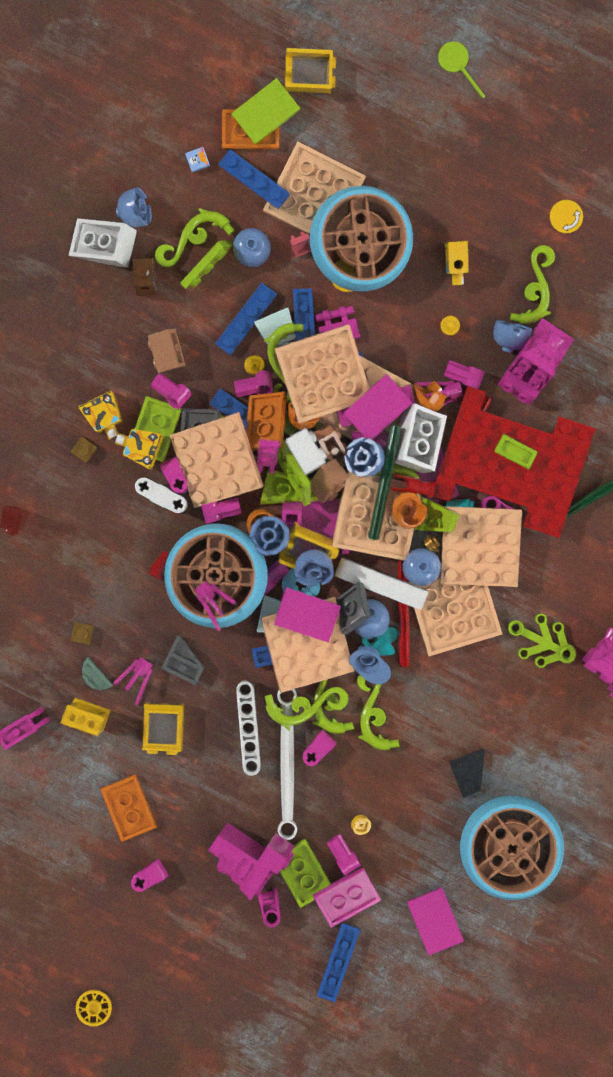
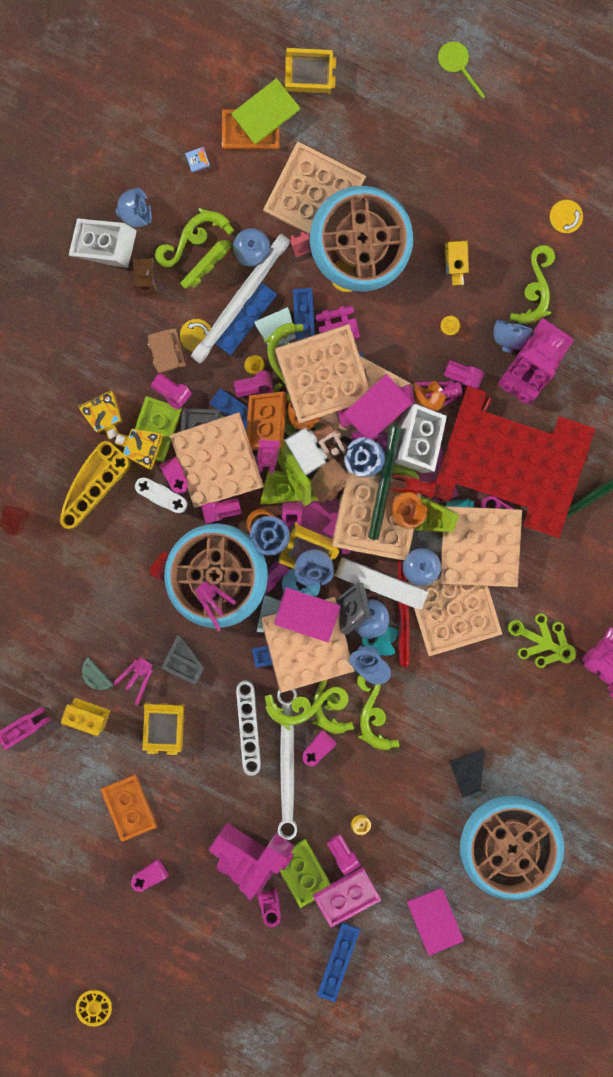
(82, 633): pearl gold plate -> none
(84, 450): pearl gold plate -> none
(89, 476): none -> yellow beam
(193, 333): none -> yellow sticker
(240, 298): none -> white piece
(254, 179): blue plate -> none
(432, 543): pearl gold plate -> none
(515, 451): lime tile -> none

